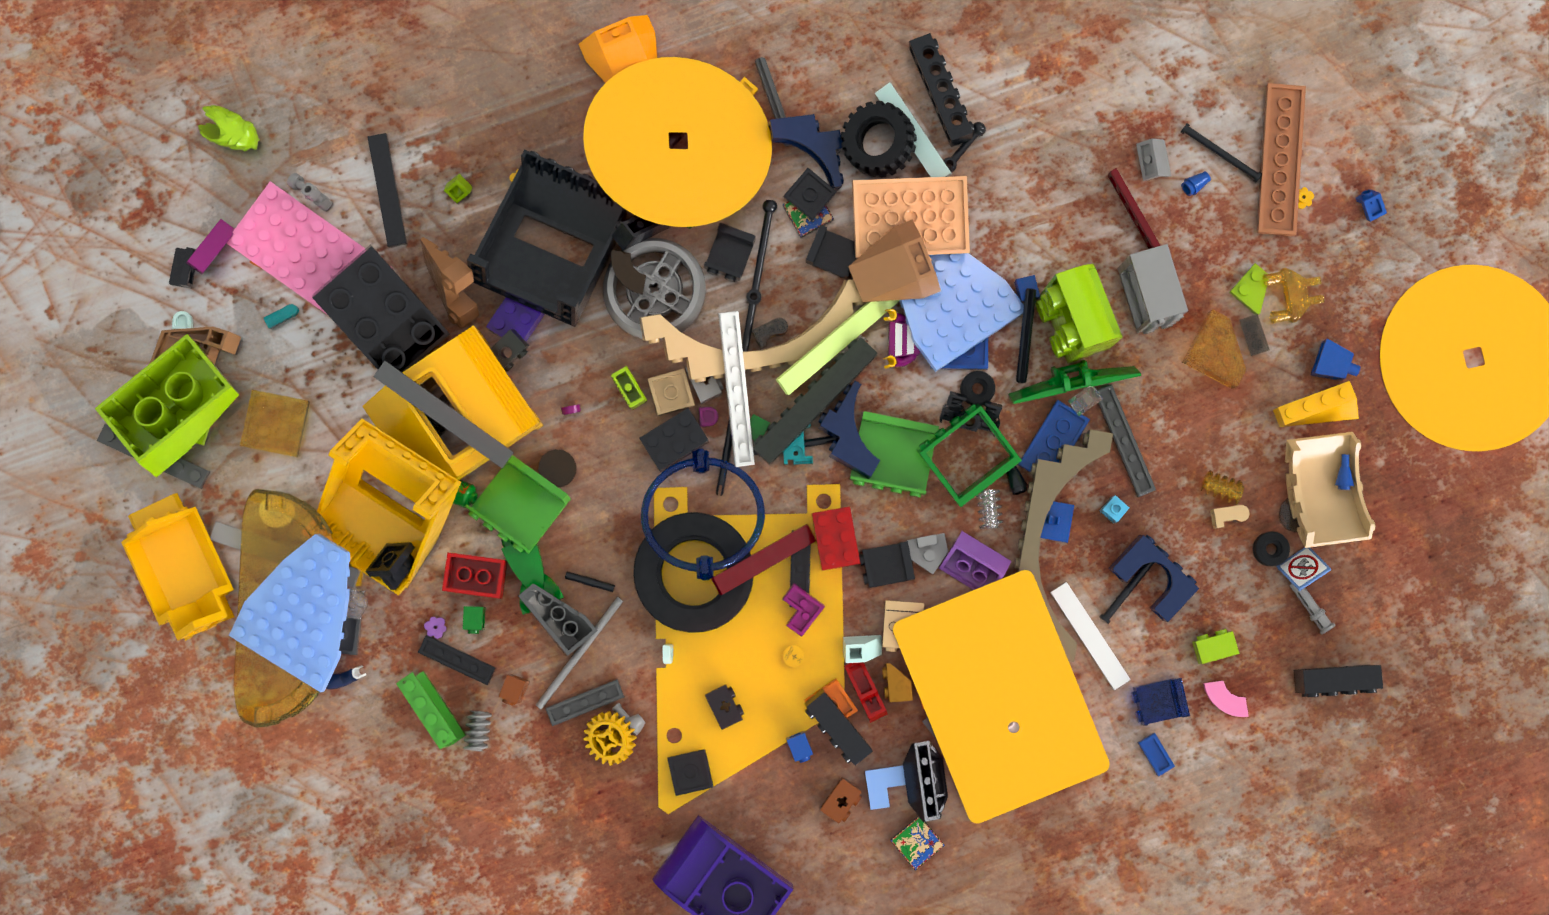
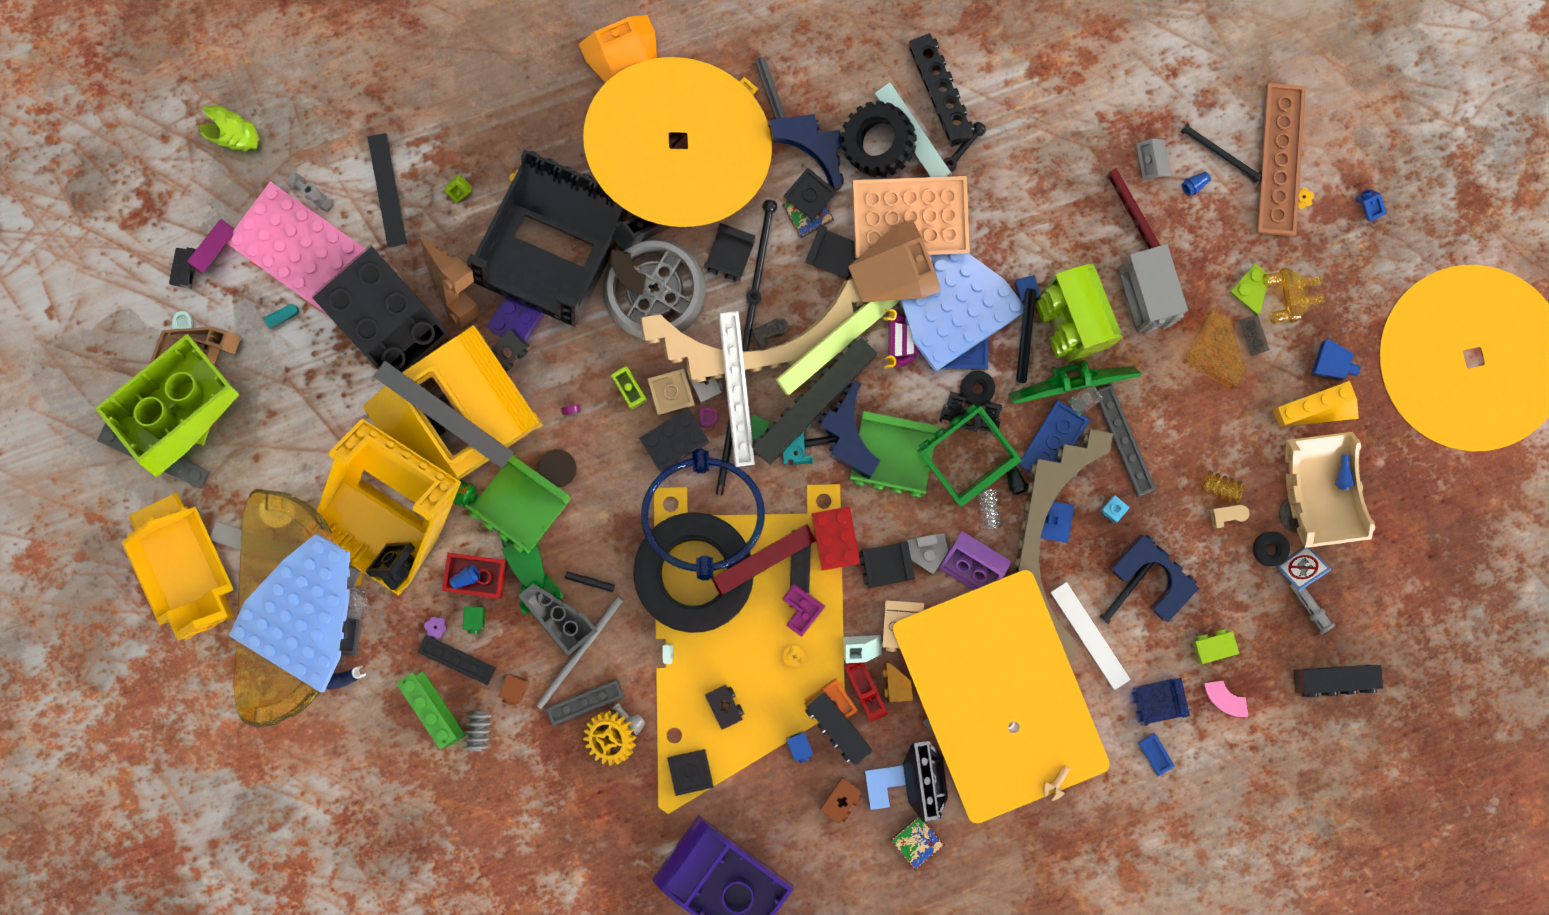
(274, 423): clear yellow plate -> none
(466, 576): none -> blue cone
(1056, 784): none -> tan bar

